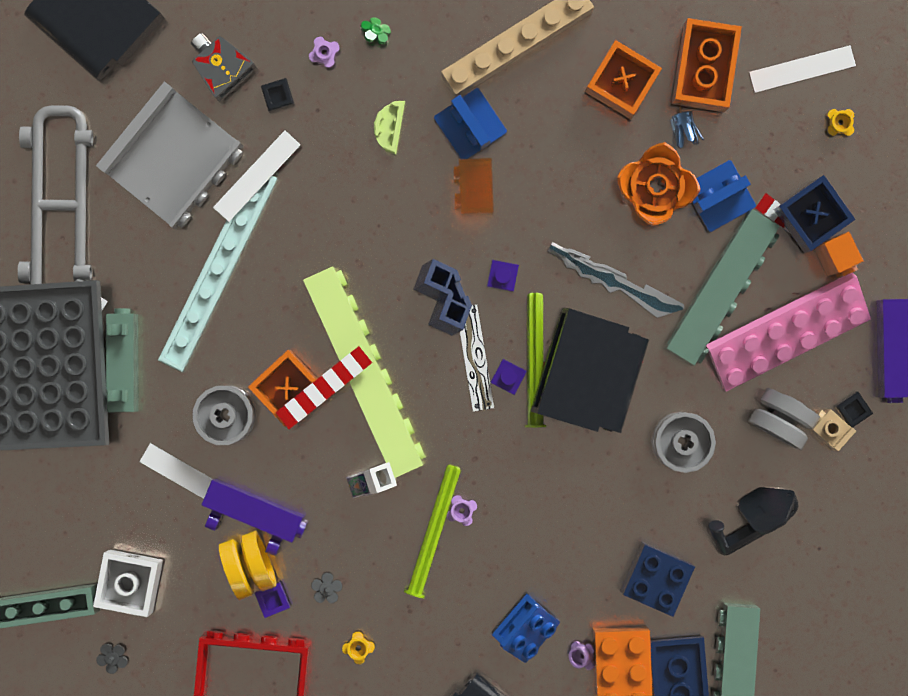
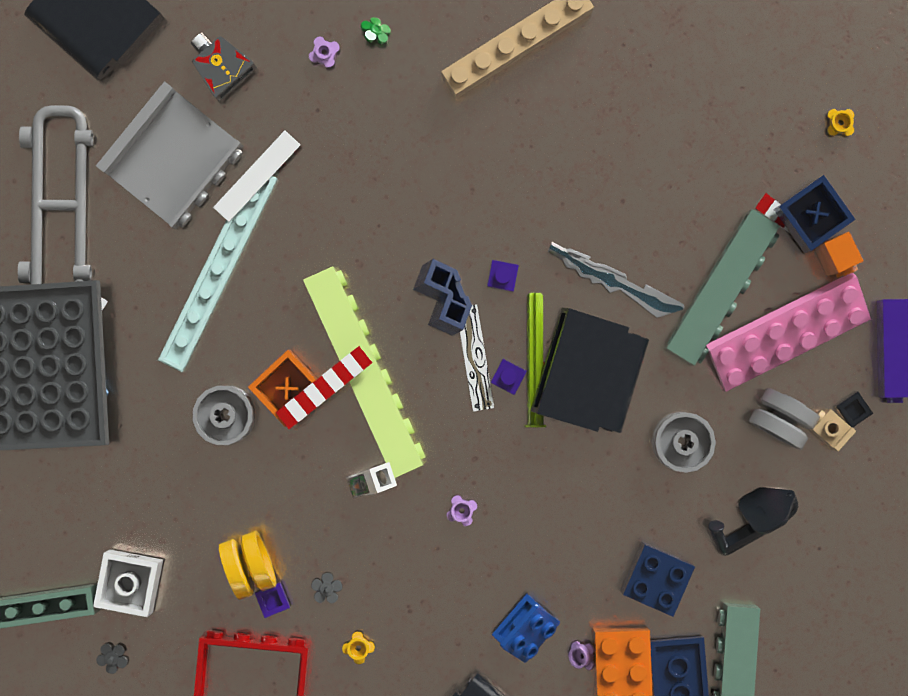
(122, 361): sand green brick -> none
(176, 470): white sticker -> none
(254, 511): dark purple brick -> none
(277, 95): black tile -> none
(388, 126): yellowish green tile -> none
(433, 532): lime axle -> none
(470, 124): blue bracket -> none
(475, 187): clear orange brick -> none
(623, 79): orange brick -> none
(663, 164): orange brick -> none
(685, 121): flat silver piece -> none
(706, 65): orange brick -> none
(722, 196): blue bracket -> none
(802, 69): white sticker -> none

